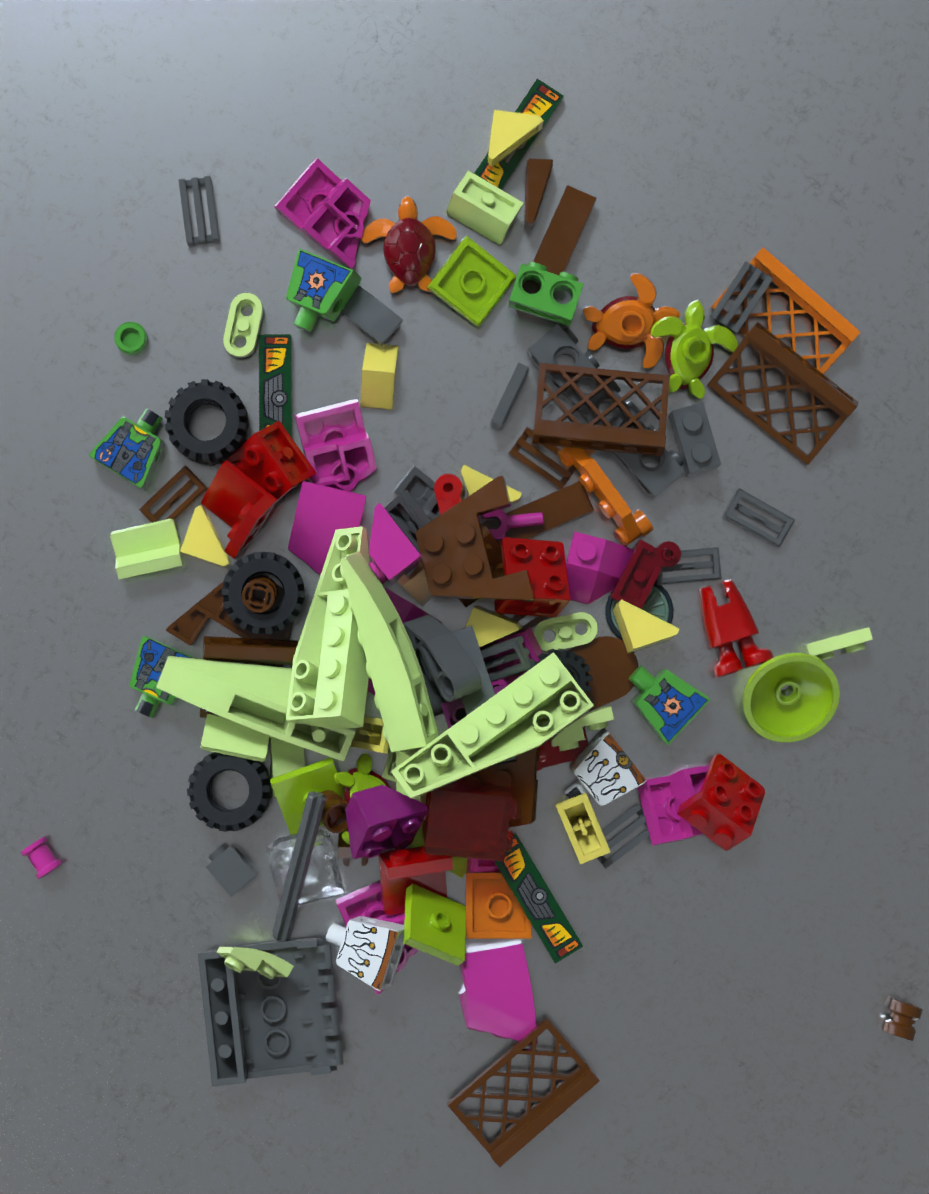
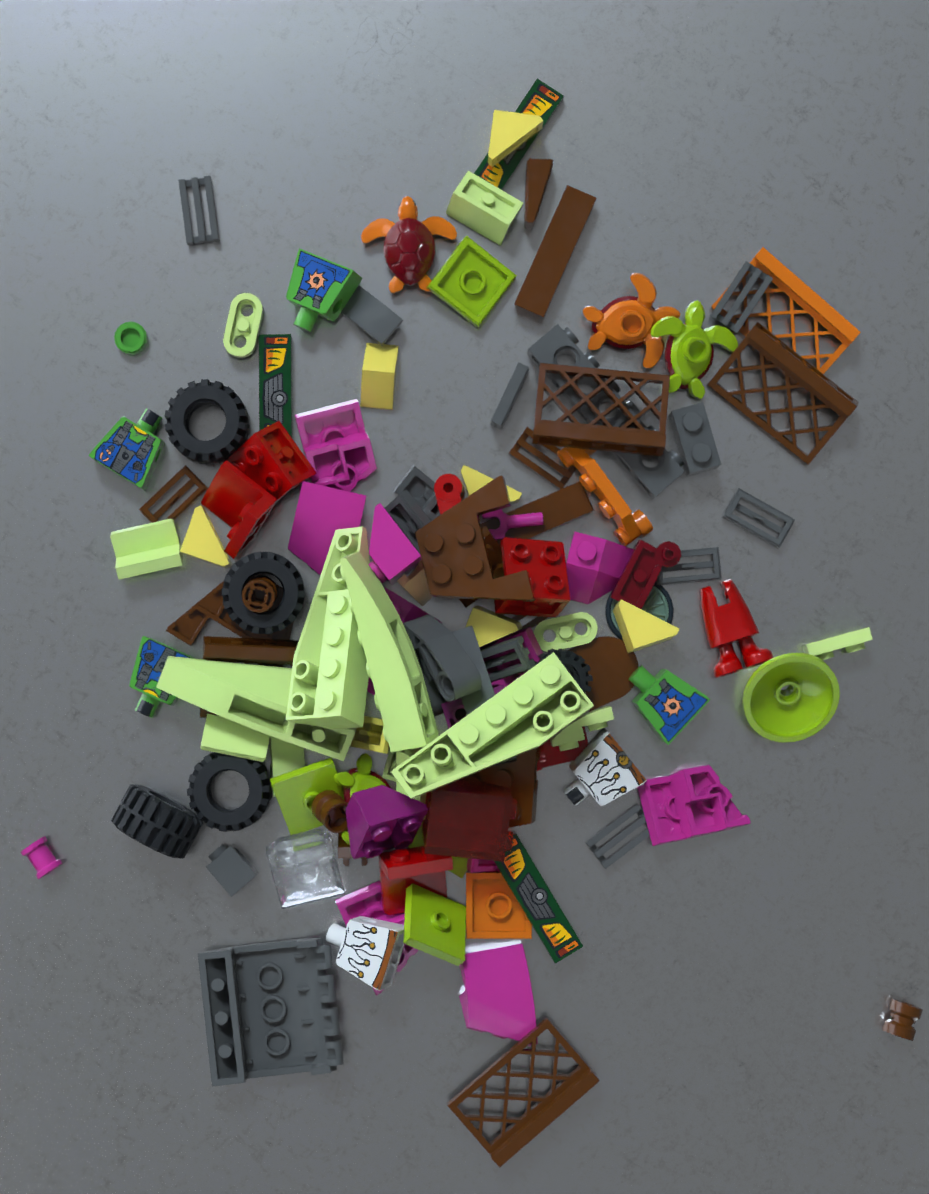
(156, 821): none -> black tyre
(255, 960): yellowish green slope -> none
(299, 865): dark grey axle -> none
(327, 211): dark pink slope -> none
(543, 303): bright green brick -> none
(583, 828): light yellow slope -> none
(725, 804): red bracket -> none

